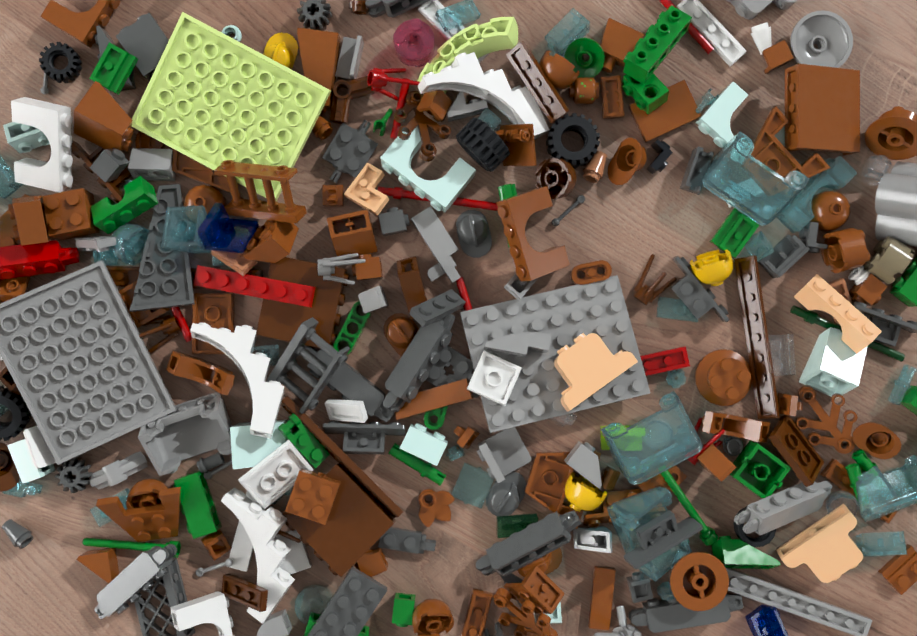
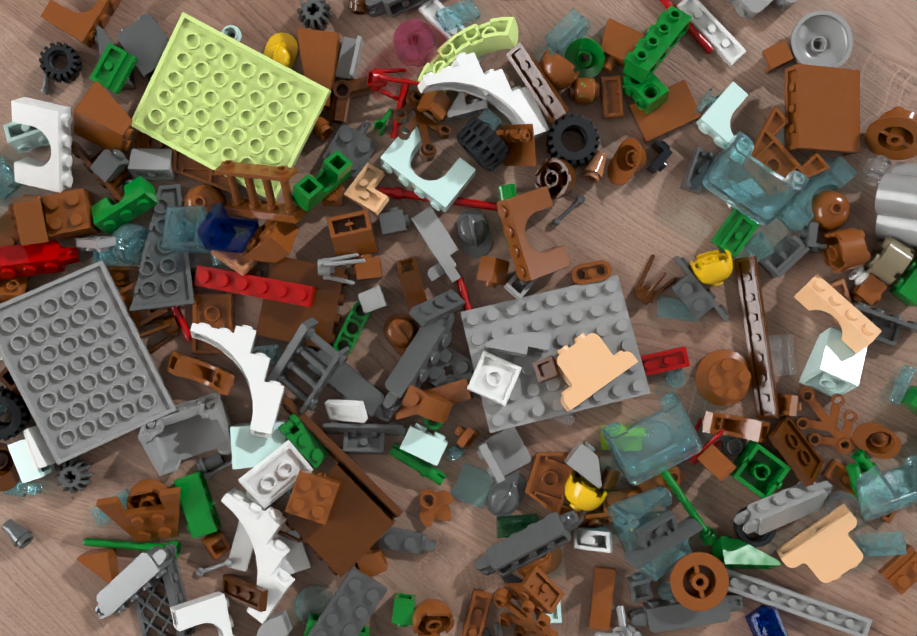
(118, 471): light grey piece -> none
(312, 190): none -> green arch
(427, 405): none -> dark orange brick
(492, 271): none -> dark orange brick
(546, 369): none -> reddish brown plate
(762, 36): white cone -> none
(812, 317): dark green bar -> none

